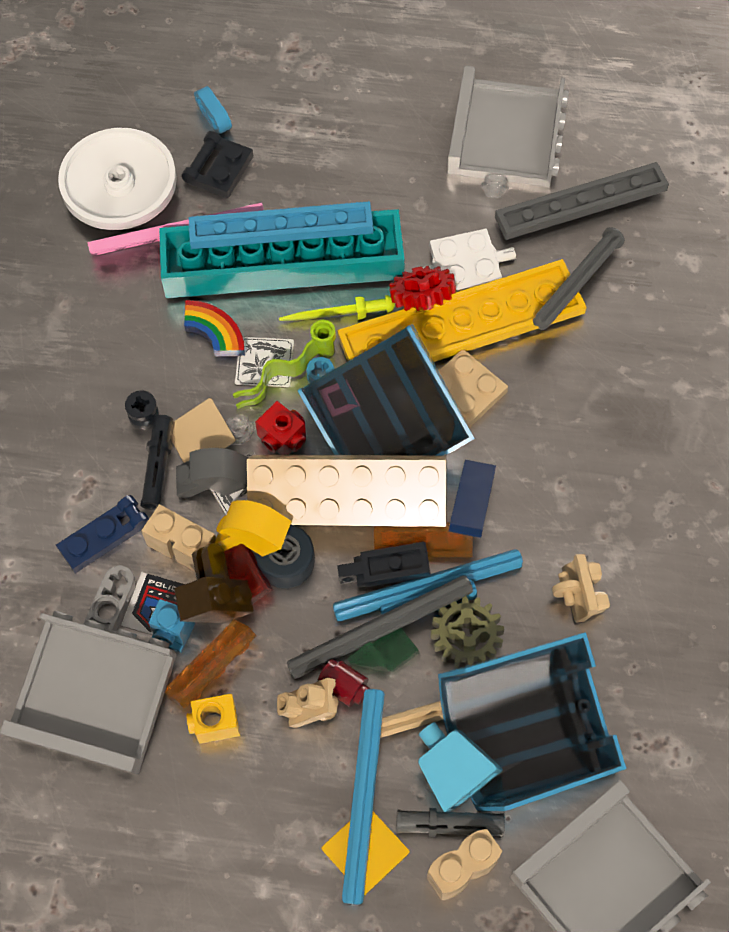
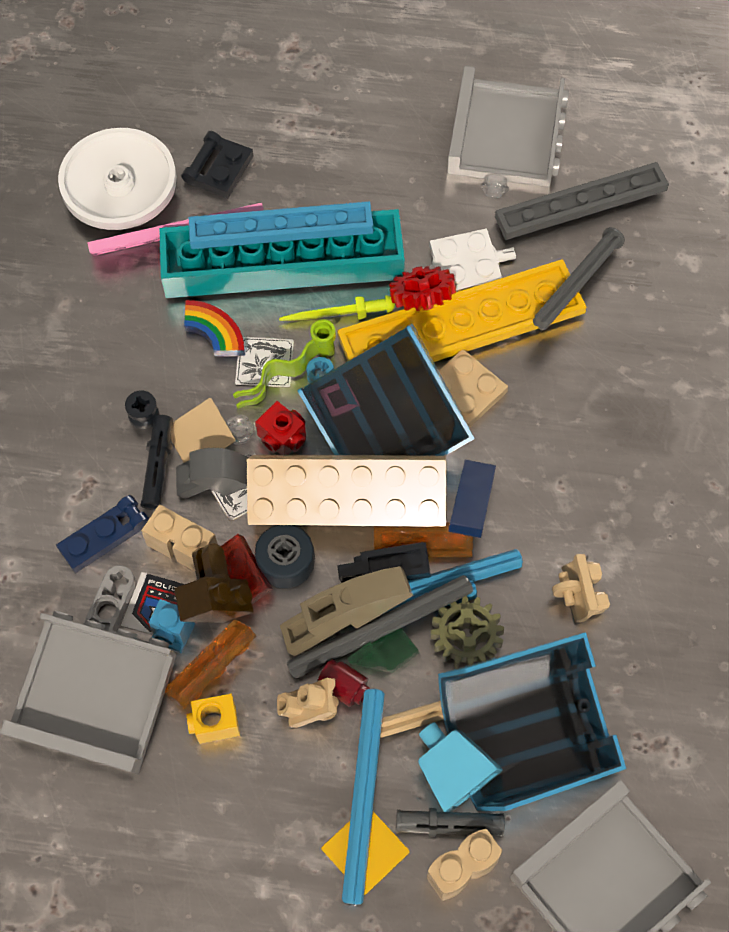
(213, 110): dark azure beam -> none
(253, 526): yellow brick -> none
(345, 604): none -> dark tan slope

